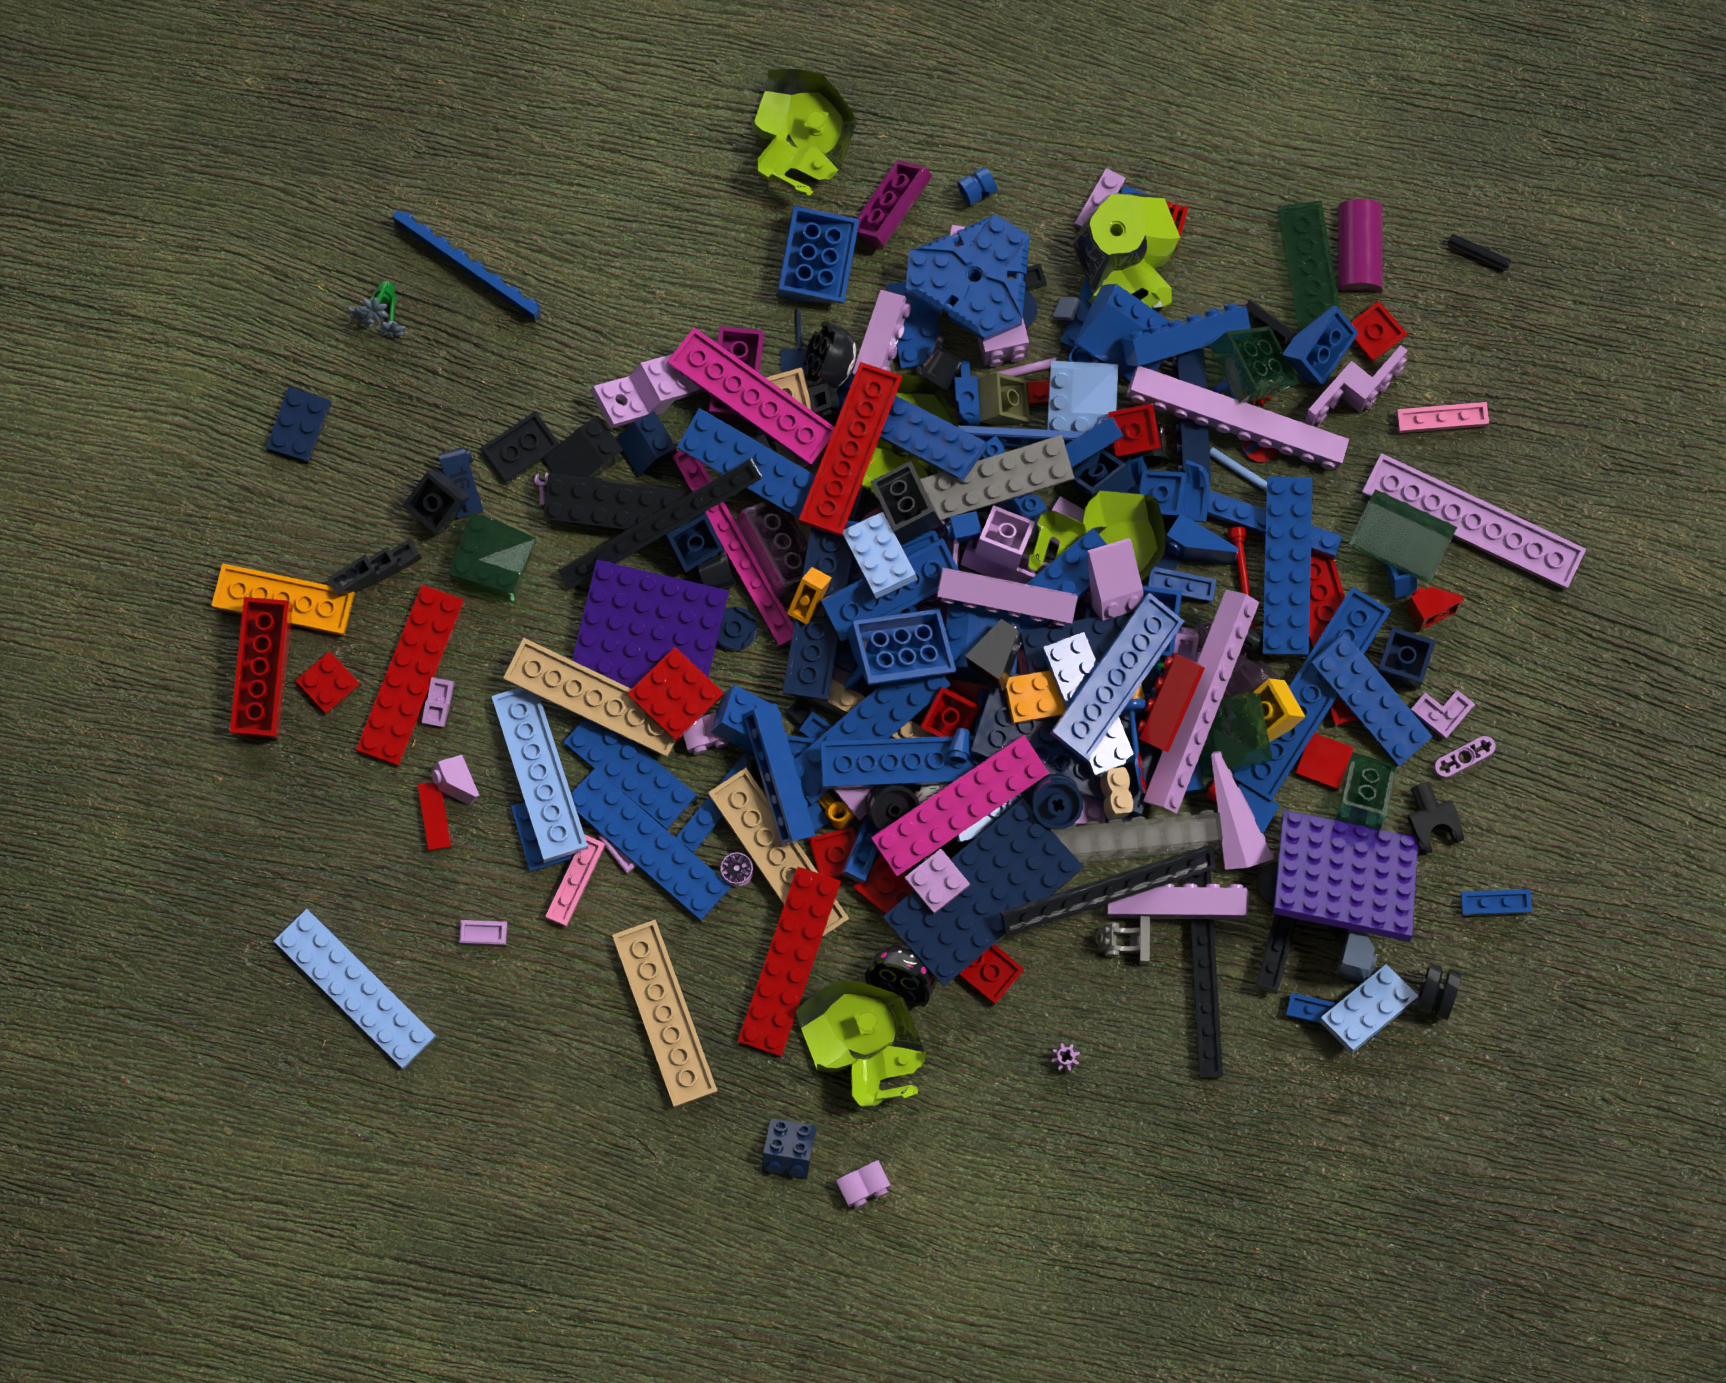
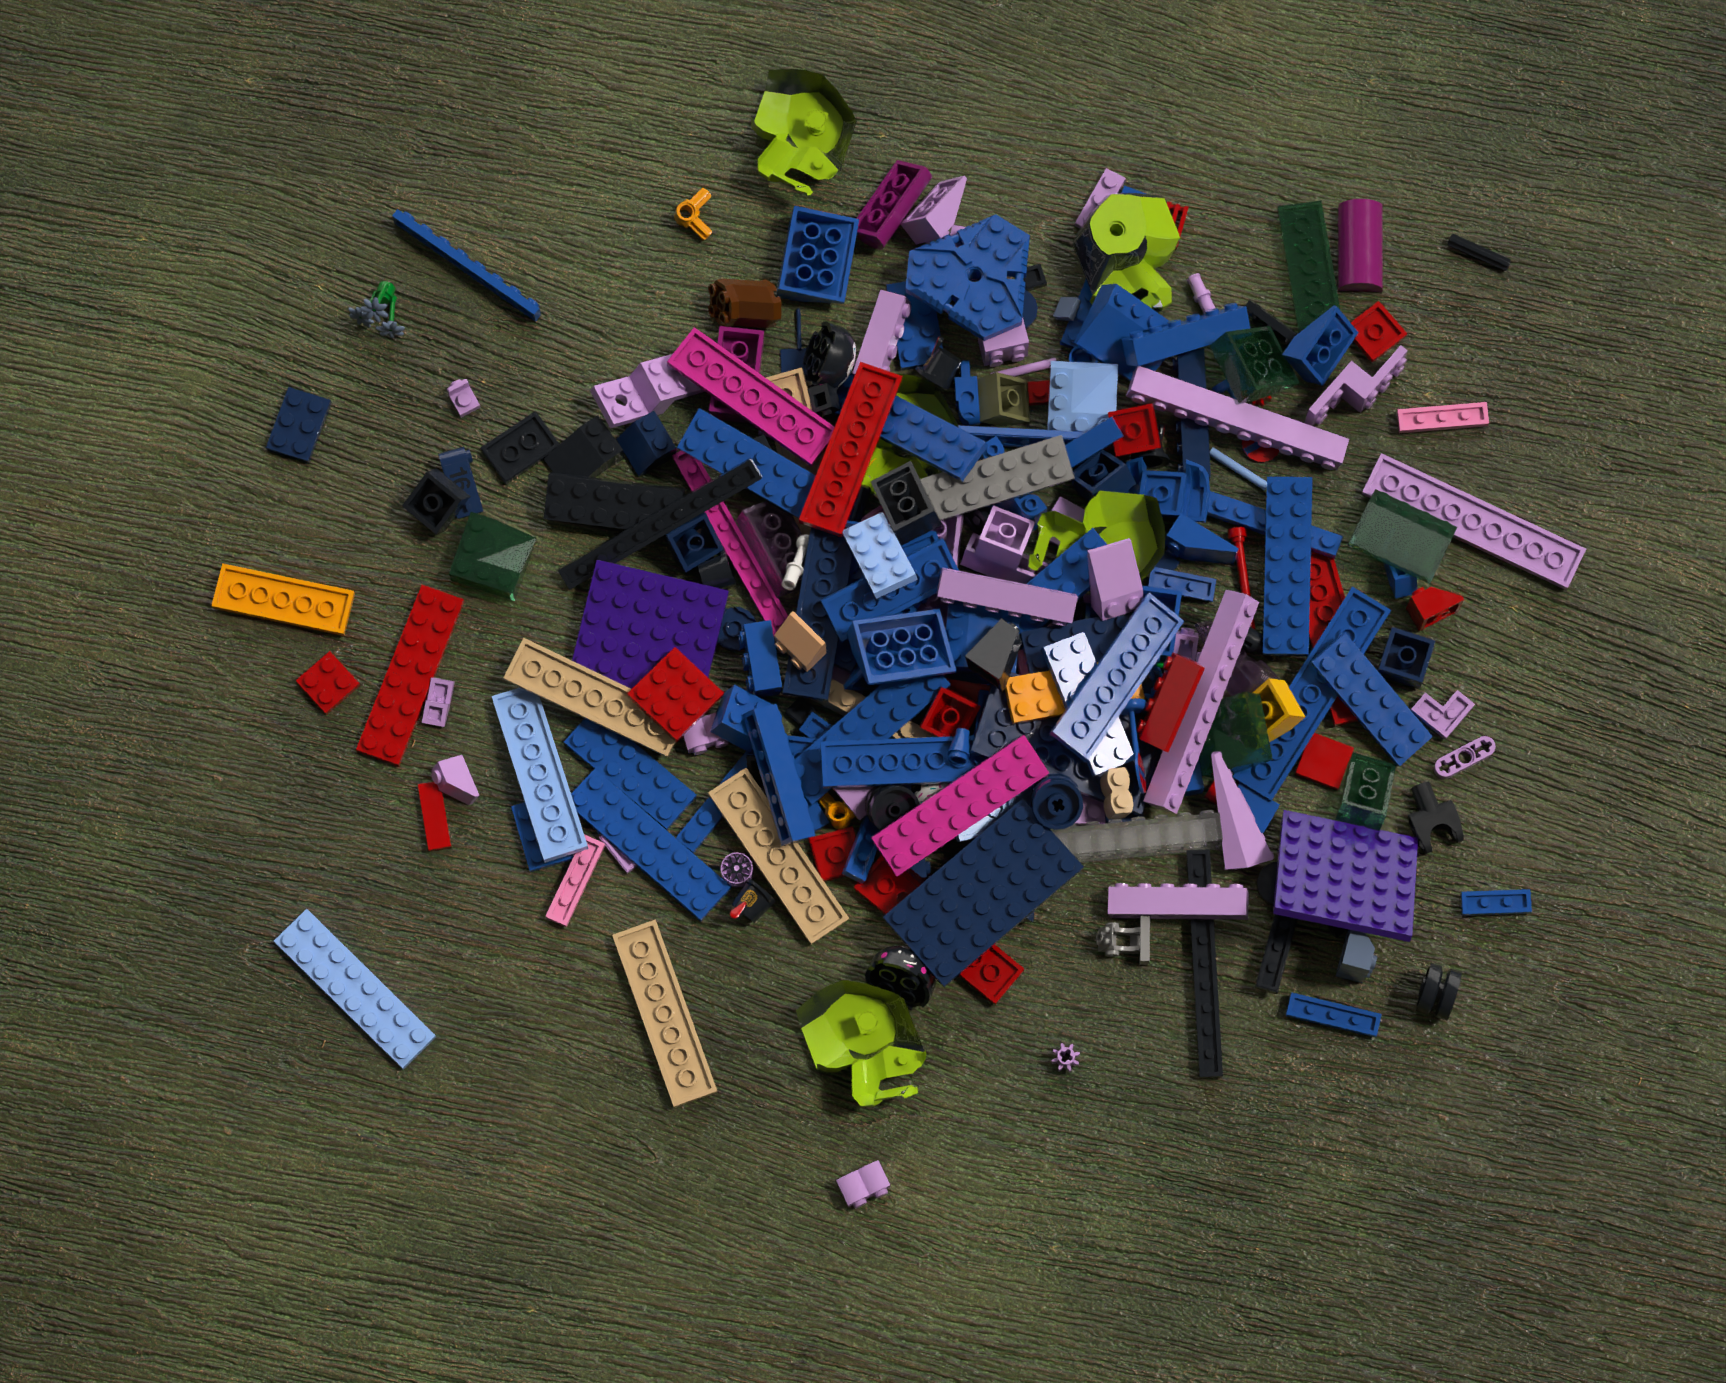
(261, 668): red brick -> none
(371, 570): black slope -> none
(462, 397): none -> lavender bracket
(483, 932): lavender tile -> none
(541, 487): lavender hand -> none
(693, 206): none -> light orange axle
(744, 303): none -> reddish brown brick
(751, 902): none -> black hat
(760, 659): none -> blue brick
(788, 1148): dark blue bracket -> none
(789, 961): red plate -> none
(794, 568): none -> white pin
(799, 642): none -> light nougat slope
(808, 595): light orange slope -> none
(936, 211): none -> lavender slope
(937, 881): lavender plate -> none
(963, 528): blue brick -> none
(977, 186): blue wheel -> none
(1107, 890): black plate -> none
(1201, 294): none -> lavender pin
(1368, 1008): light blue plate -> none

